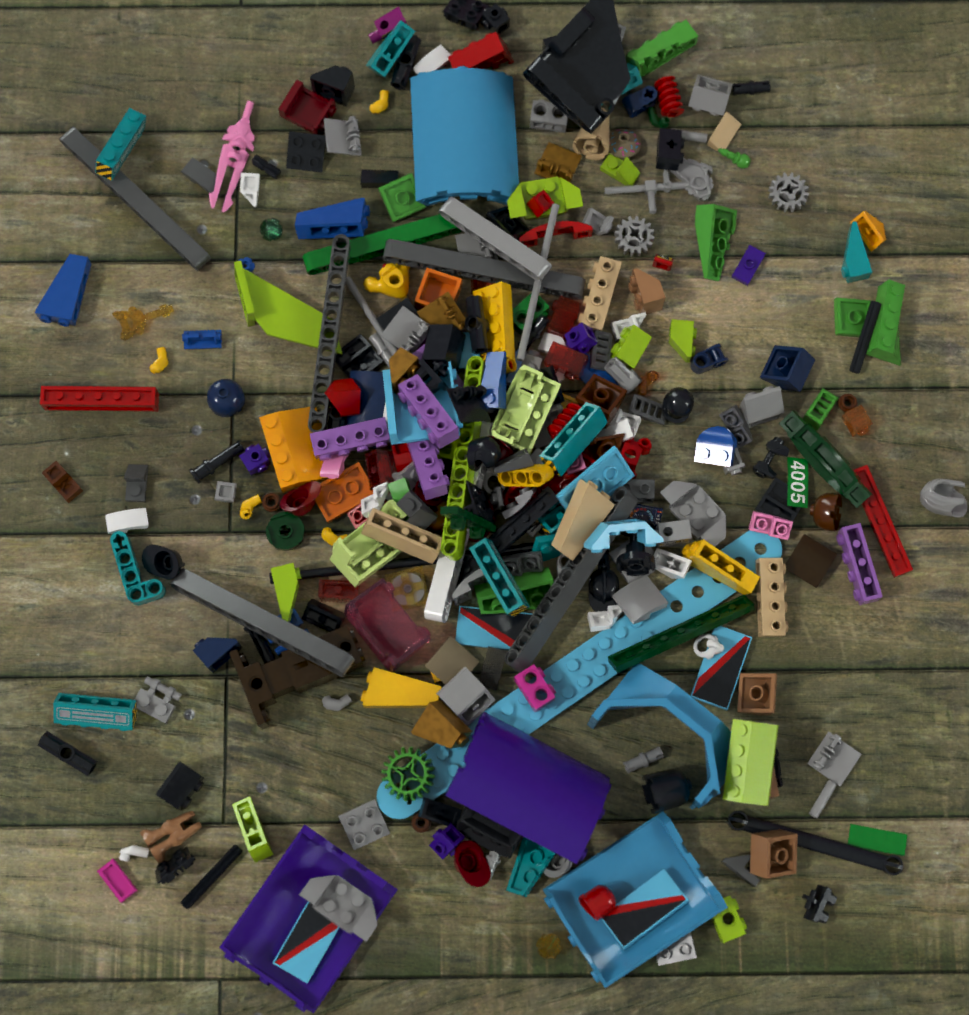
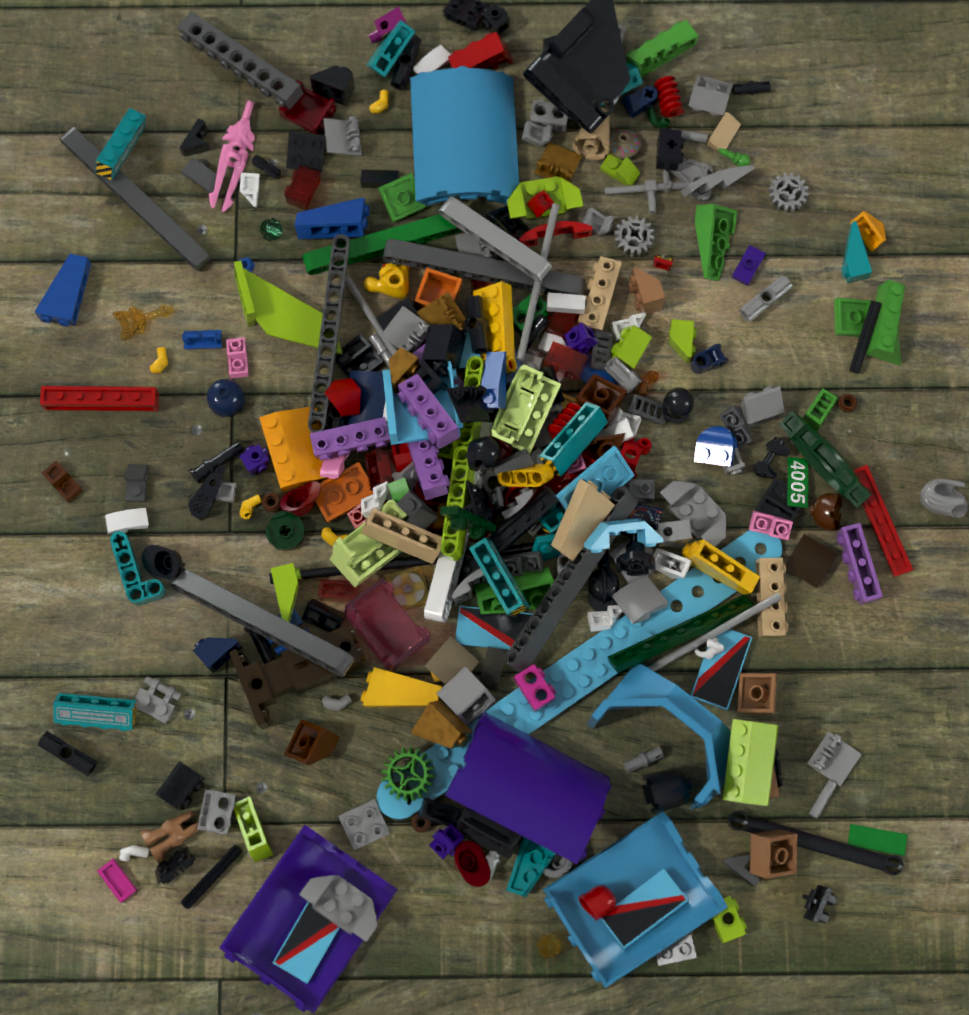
(192, 143): none -> black slope
(193, 25): none -> dark grey brick
(209, 495): none -> black piece
(211, 810): none -> light grey brick
(237, 357): none -> bright pink slope
(302, 187): none -> clear red brick
(311, 743): none -> reddish brown slope
(537, 134): none -> light grey bracket
(566, 303): none -> white slope
(715, 632): none -> light grey piece
(721, 179): none -> light grey slope
(758, 305): none -> light grey piece
(788, 367): dark blue slope -> none
(857, 421): clear orange brick -> none

